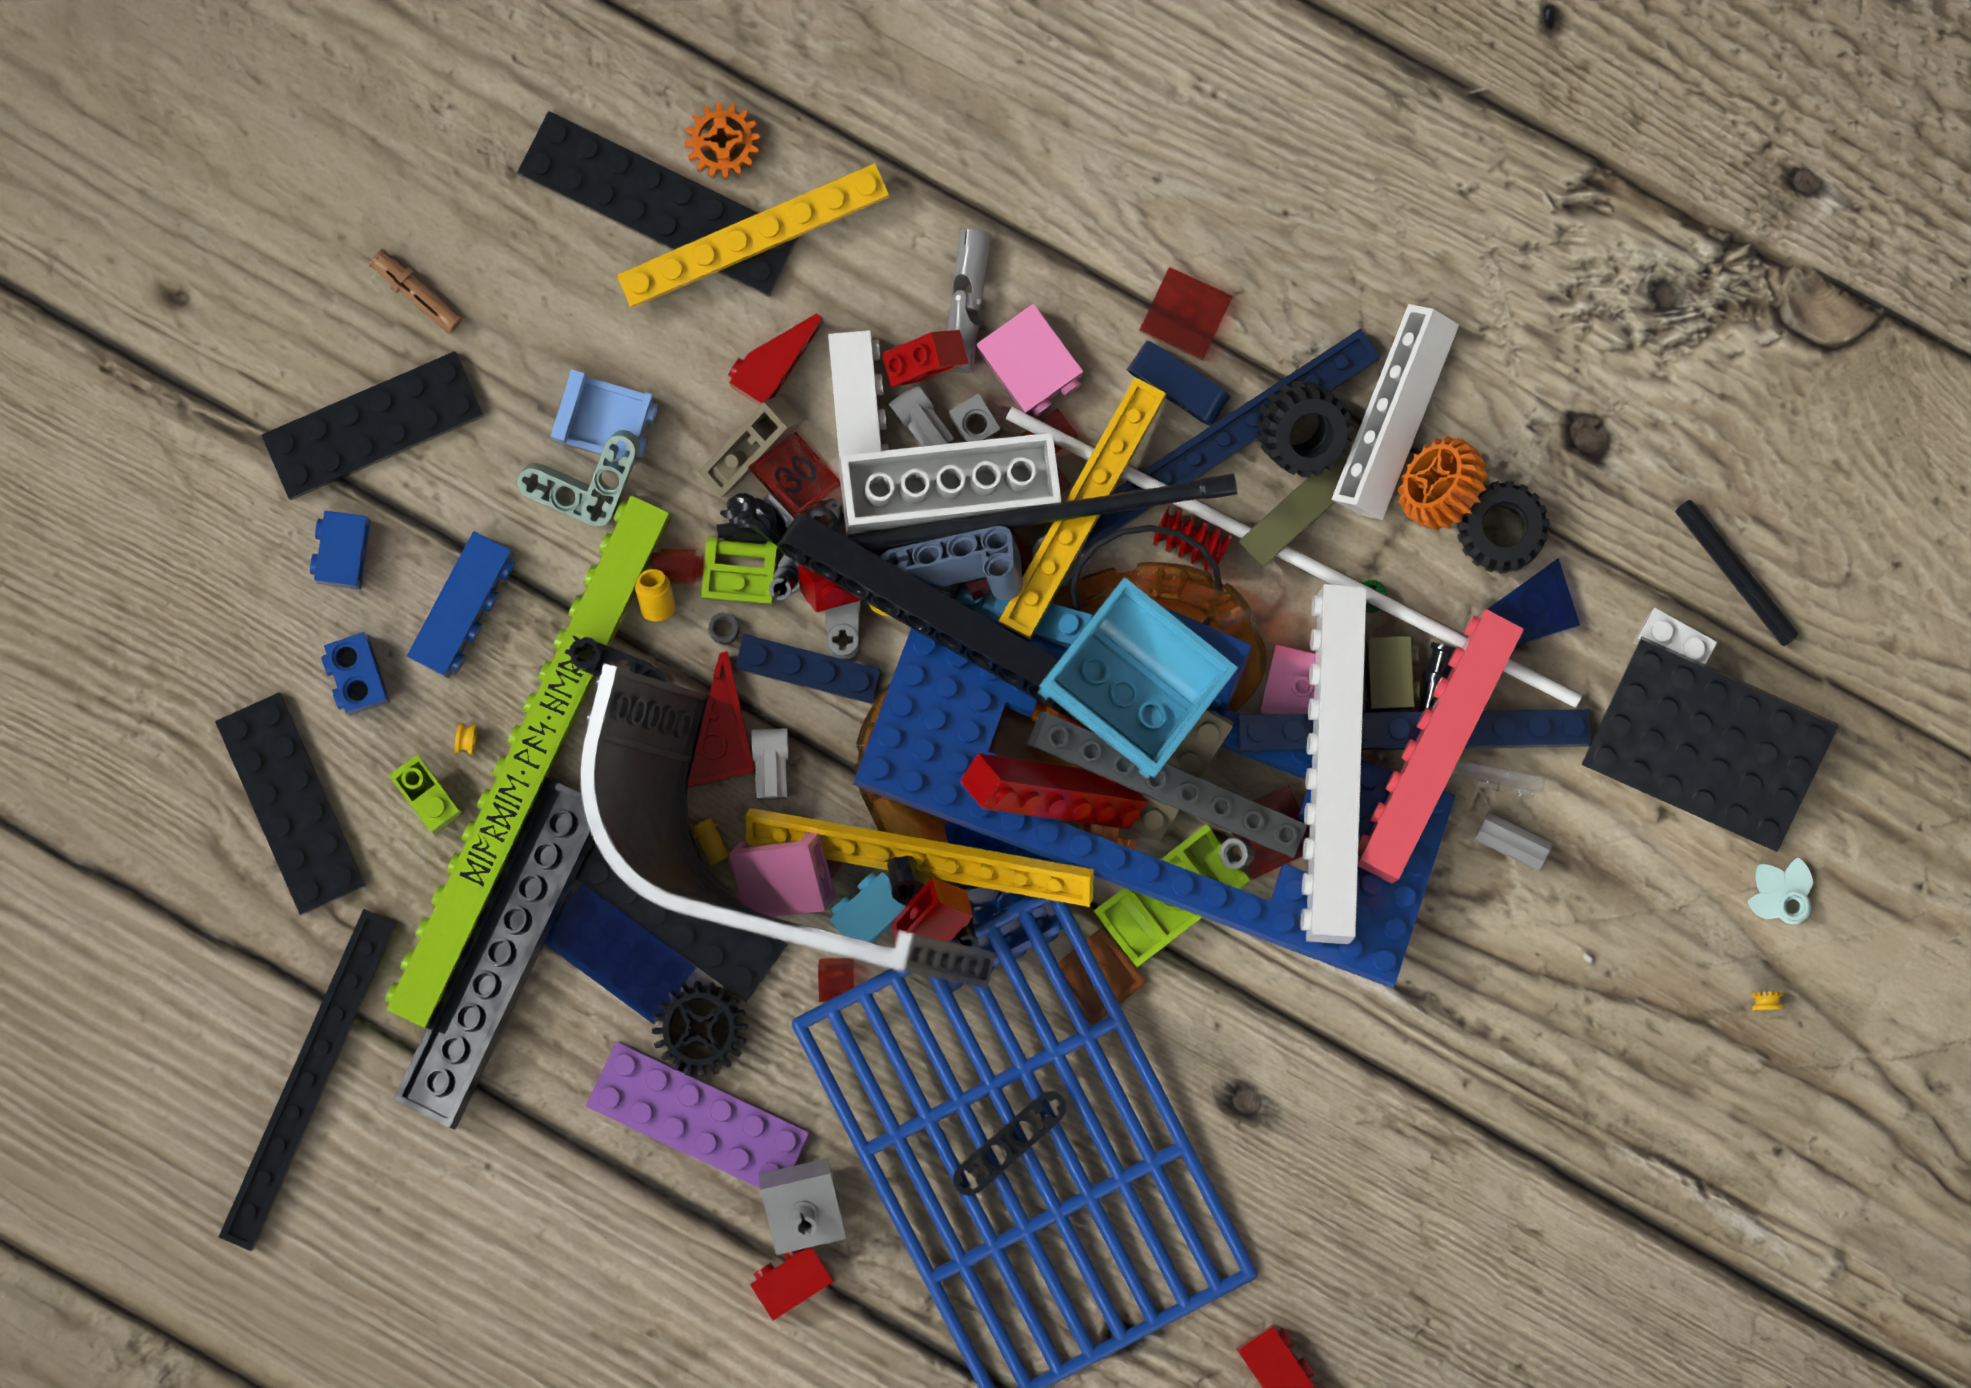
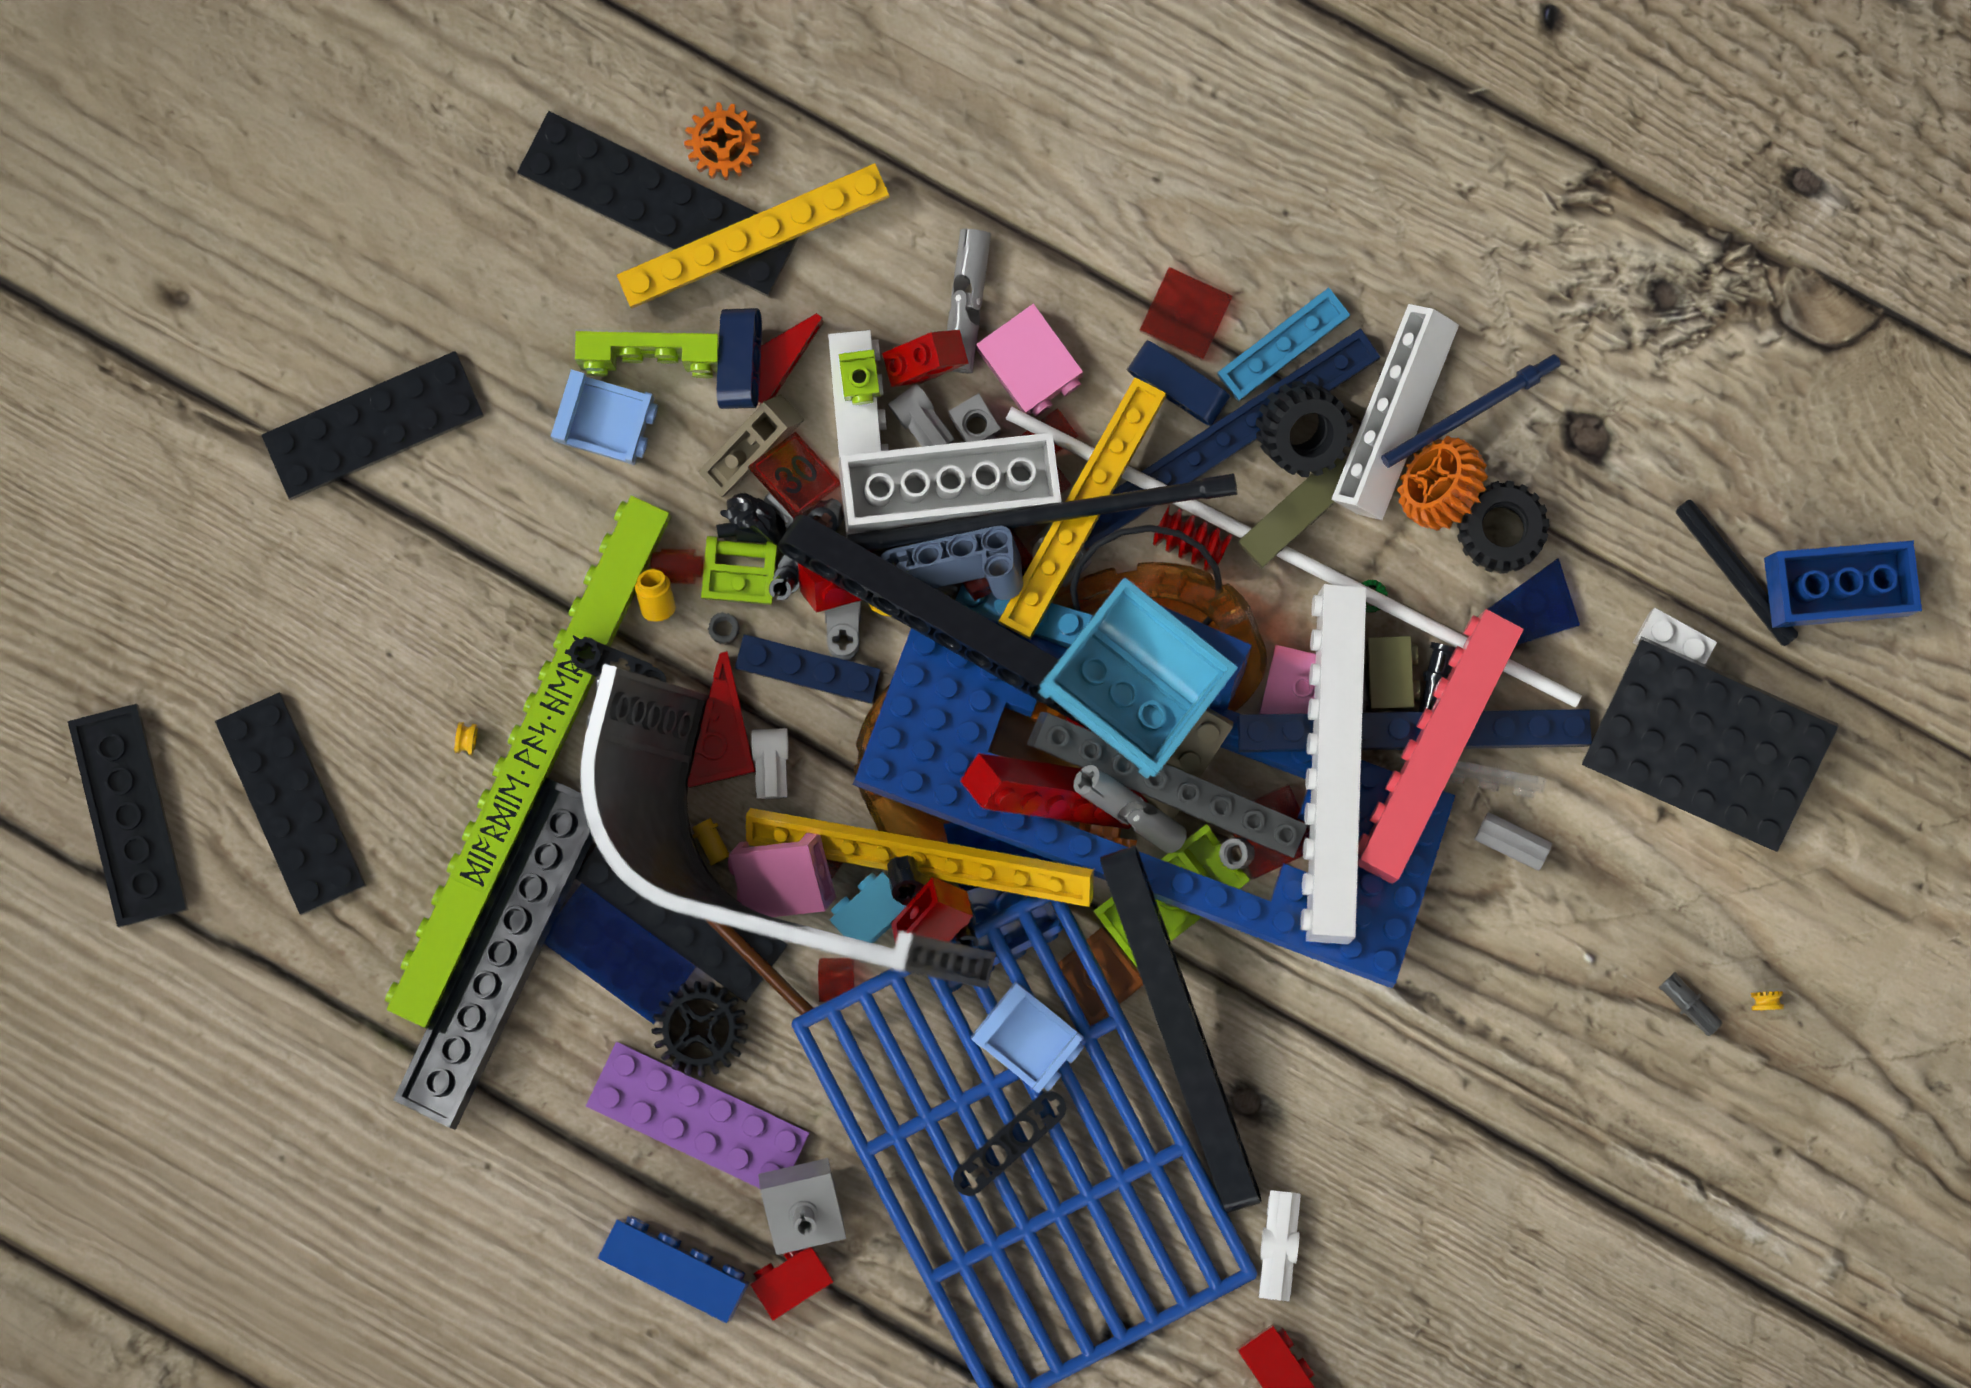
(127, 815): none -> black plate
(307, 1080): black plate -> none
(340, 549): blue brick -> none
(364, 670): blue brick -> none
(406, 283): medium nougat pin -> none
(426, 794): lime slope -> none
(461, 604): blue brick -> none
(585, 494): sand green beam -> none
(599, 350): none -> lime piece
(673, 1269): none -> blue brick
(739, 358): none -> dark blue beam
(751, 956): none -> reddish brown bar
(857, 361): none -> lime brick
(1028, 1038): none -> light blue panel
(1130, 808): none -> light grey piece
(1180, 1028): none -> black beam
(1279, 1245): none -> white piece
(1283, 344): none -> dark azure plate
(1525, 378): none -> dark blue bar
(1691, 1004): none -> dark grey axle
(1780, 887): light aqua plate -> none
(1842, 584): none -> blue brick

